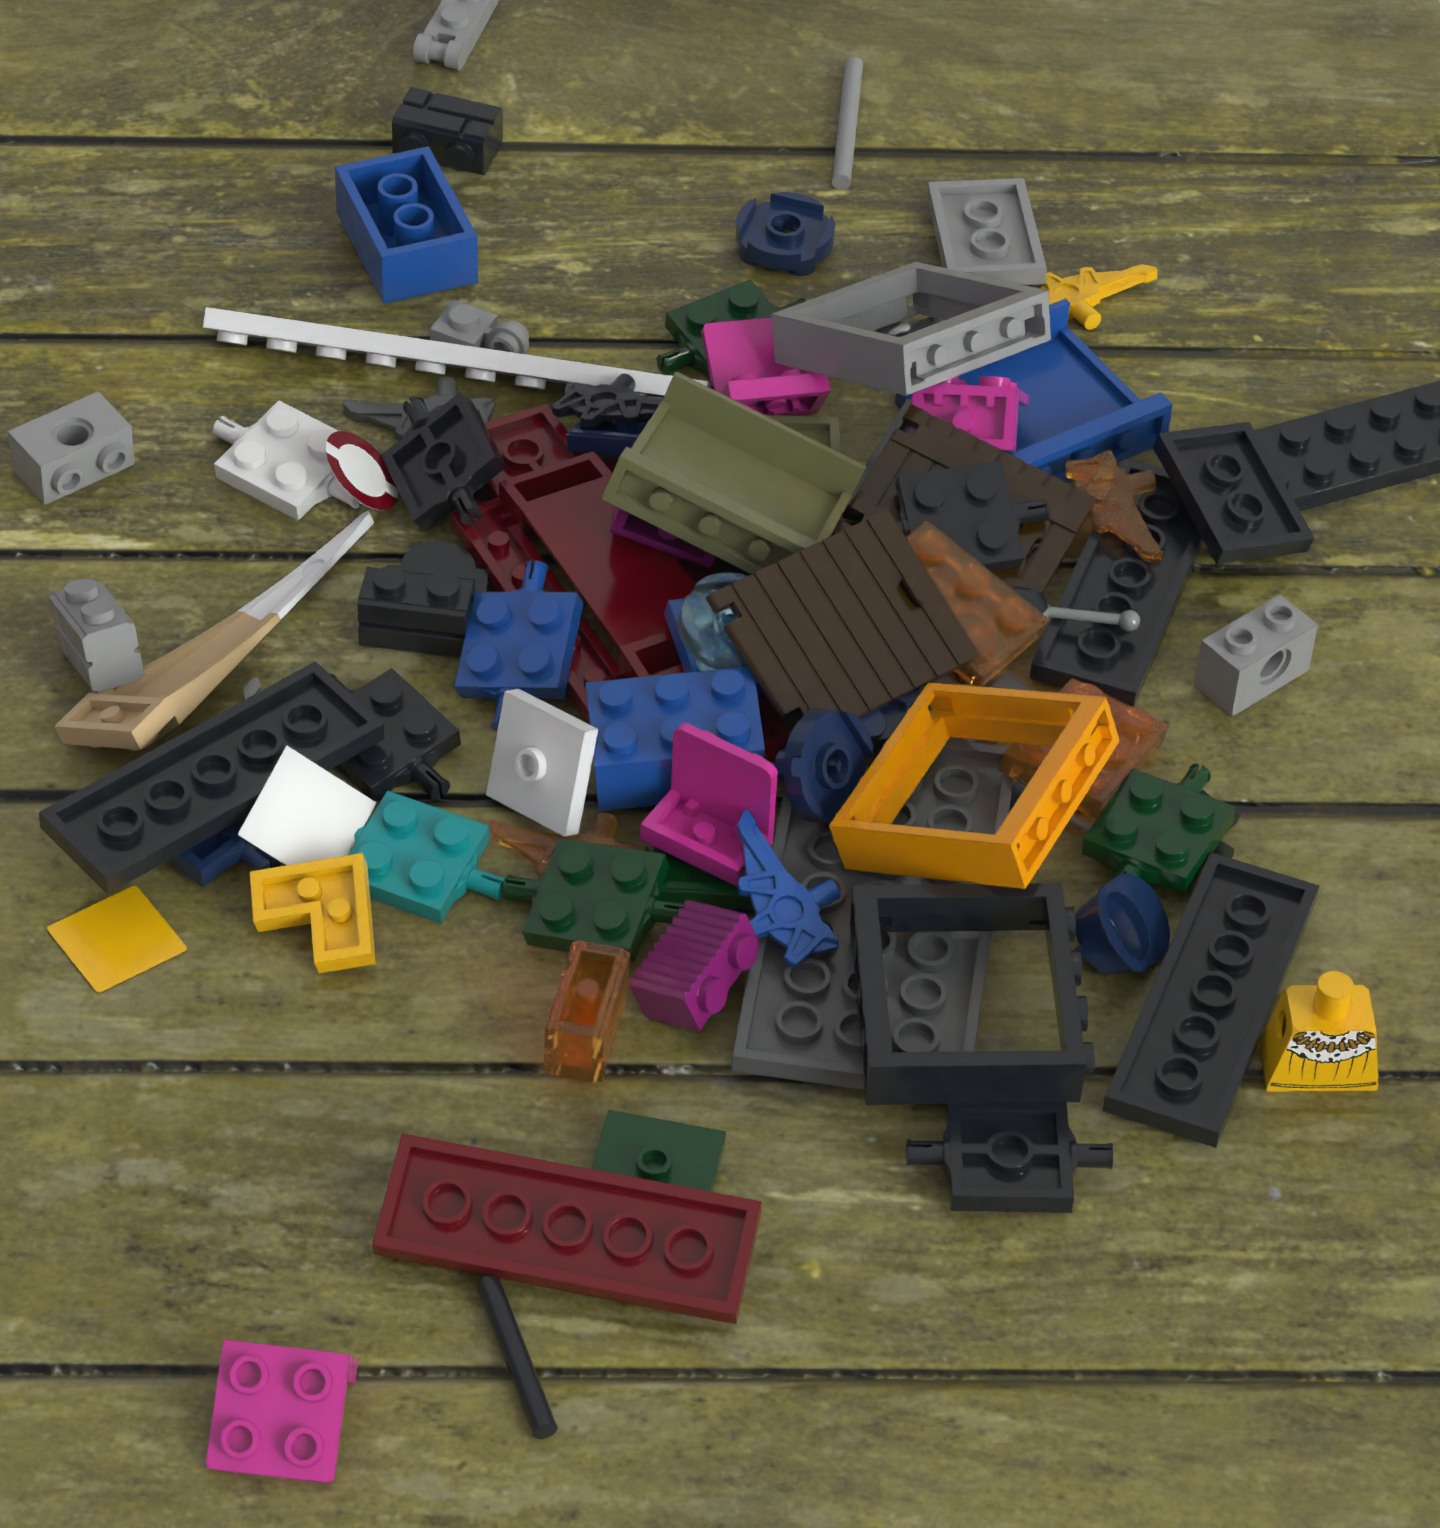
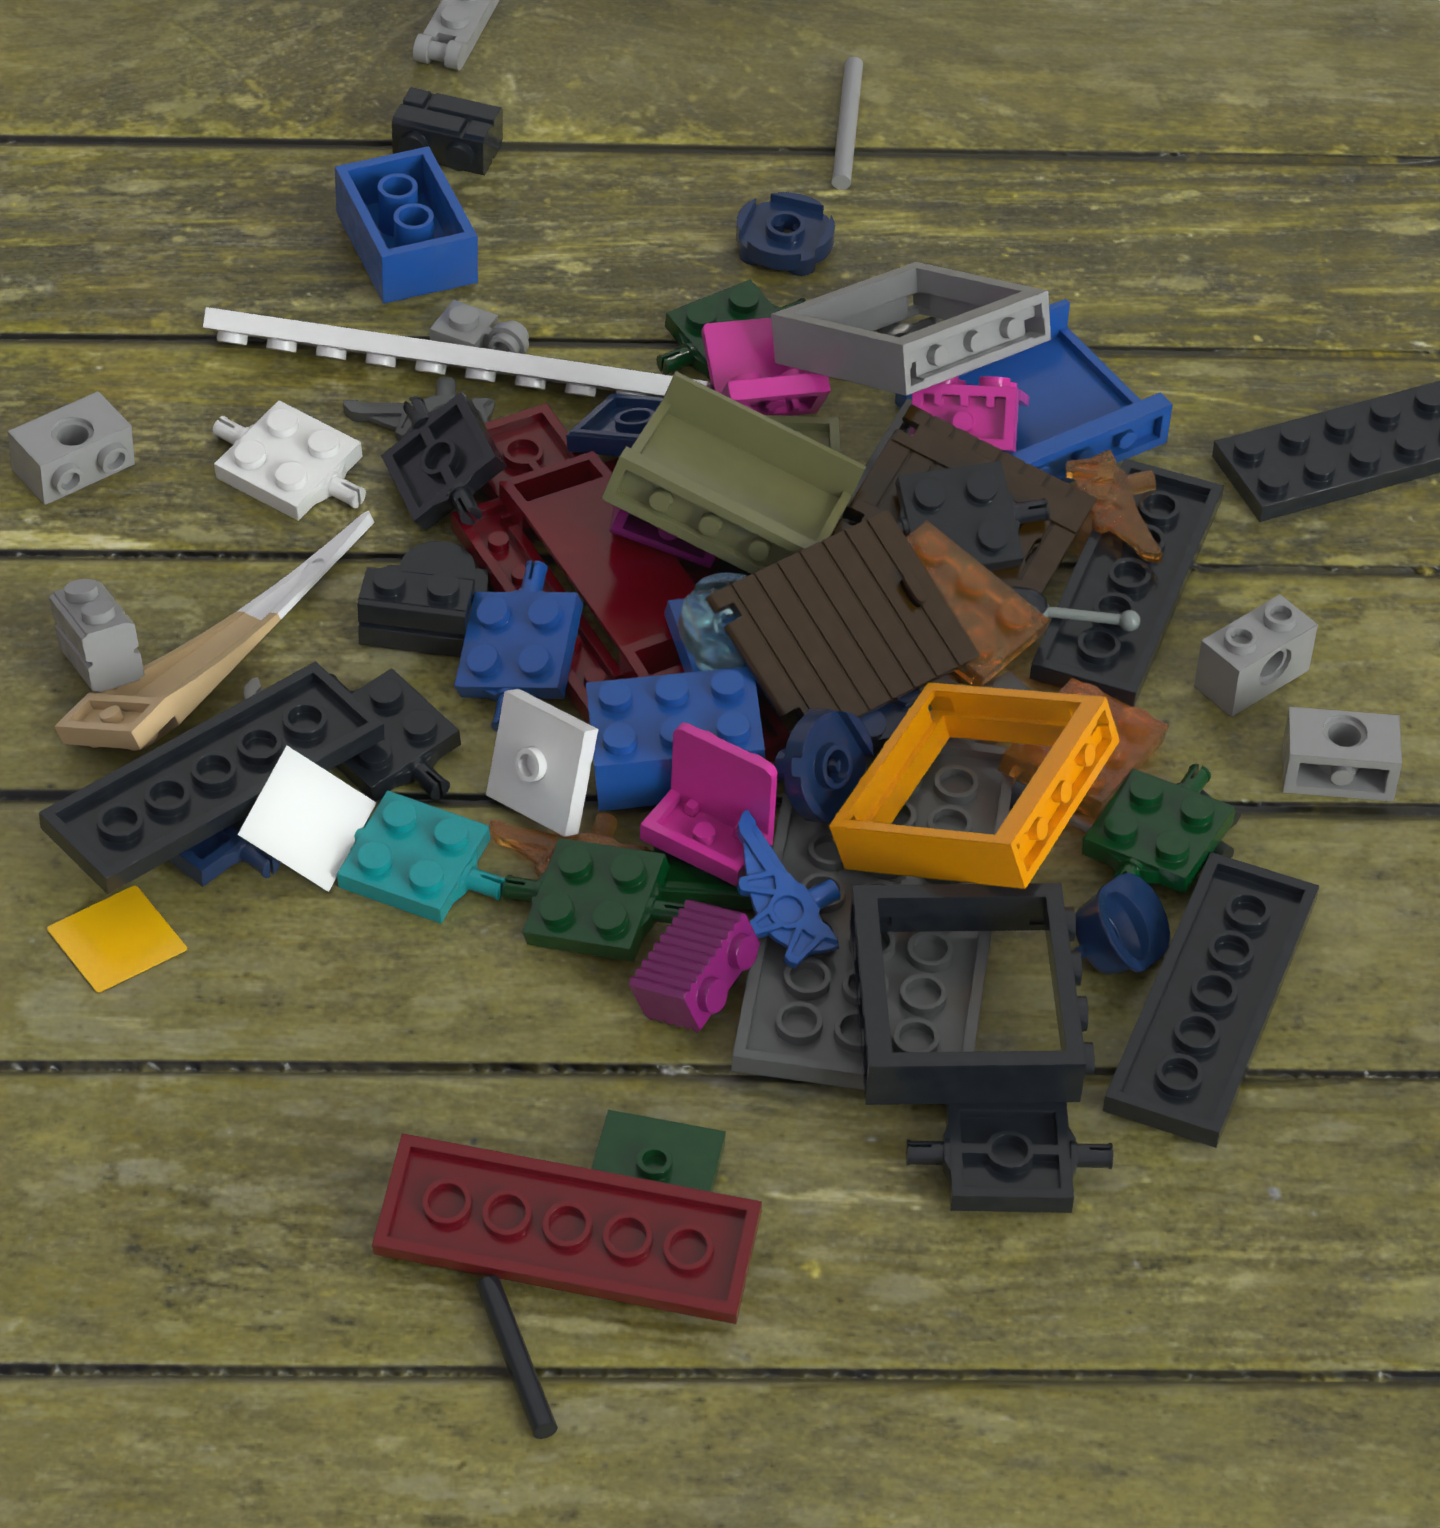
(279, 1411): dark pink bracket -> none
(327, 895): yellow plate -> none
(361, 470): sticker -> none
(586, 1011): clear orange brick -> none
(606, 403): black piece -> none
(987, 229): light grey plate -> none
(1090, 287): yellow piece -> none
(1233, 493): black plate -> none
(1321, 1038): yellow torso -> none
(1341, 754): none -> light grey brick

